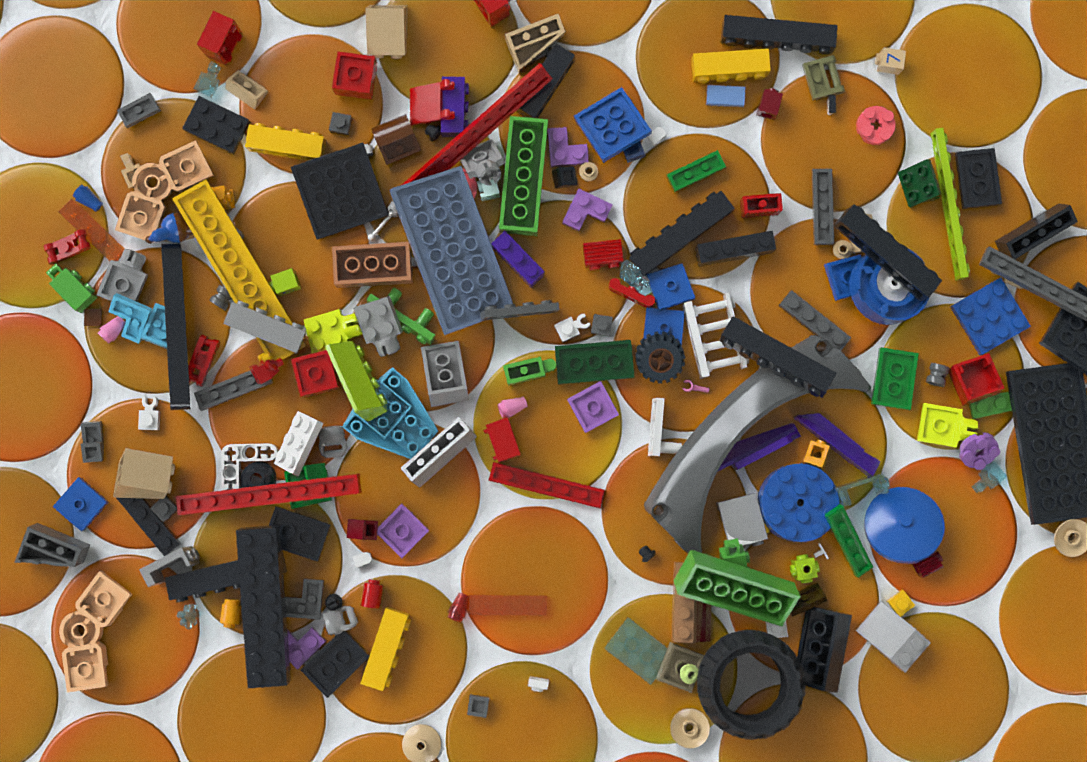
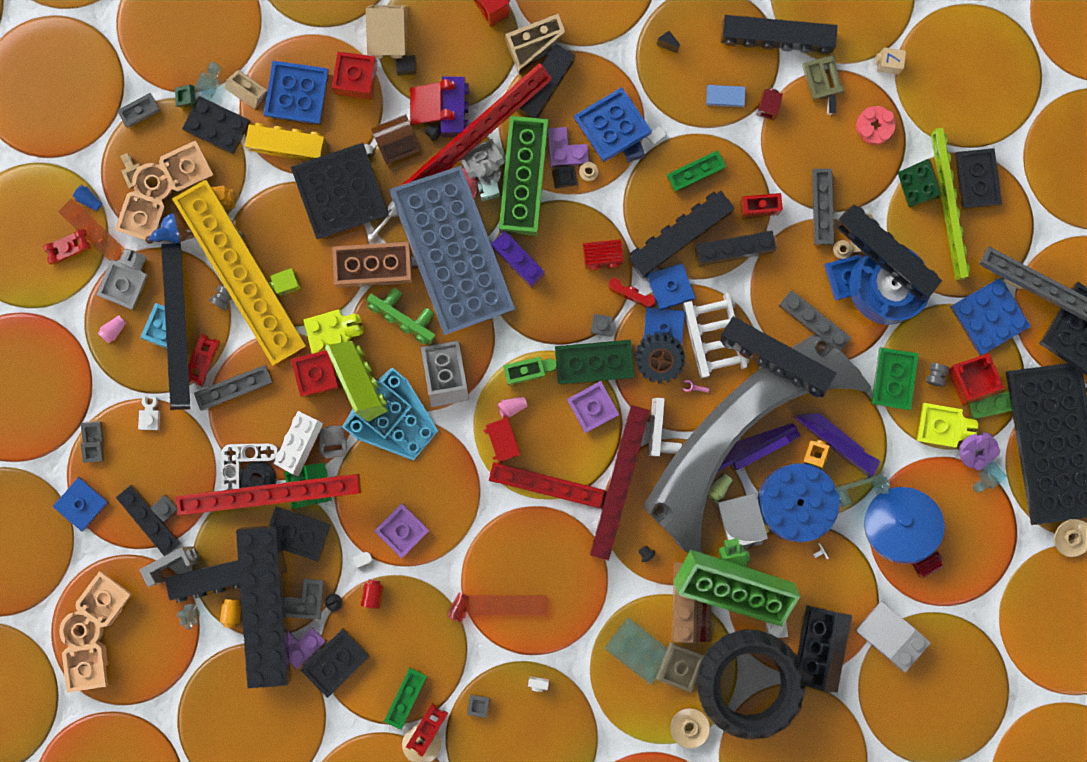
(51, 547): dark grey wedge -> none
(71, 288): bright green brick -> none
(92, 317): reddish brown piece -> none
(134, 313): medium azure plate -> none
(143, 475): tan slope -> none
(185, 96): none -> dark green plate
(219, 38): red container -> none
(265, 327): light grey brick -> none
(266, 369): red piece -> none
(296, 92): none -> blue plate
(334, 620): light grey piece -> none
(340, 123): dark grey plate -> none
(362, 529): dark red brick -> none
(379, 325): light grey plate -> none
(385, 648): yellow brick -> none
(405, 698): none -> green plate
(406, 65): none -> black slope
(427, 729): none -> red plate
(438, 452): light grey brick -> none
(511, 310): dark grey plate -> none
(568, 328): white plate -> none
(584, 205): medium lavender plate -> none
(619, 482): none -> dark red brick
(631, 275): clear light blue plate -> none
(668, 42): none -> black slope
(685, 670): yellowish green plate -> none
(719, 488): none -> yellowish green cone
(730, 65): yellow brick -> none
(797, 568): lime brick -> none
(809, 598): dark brown plate -> none
(848, 540): green tile -> none
(900, 603): yellow plate -> none
(1036, 231): black brick -> none

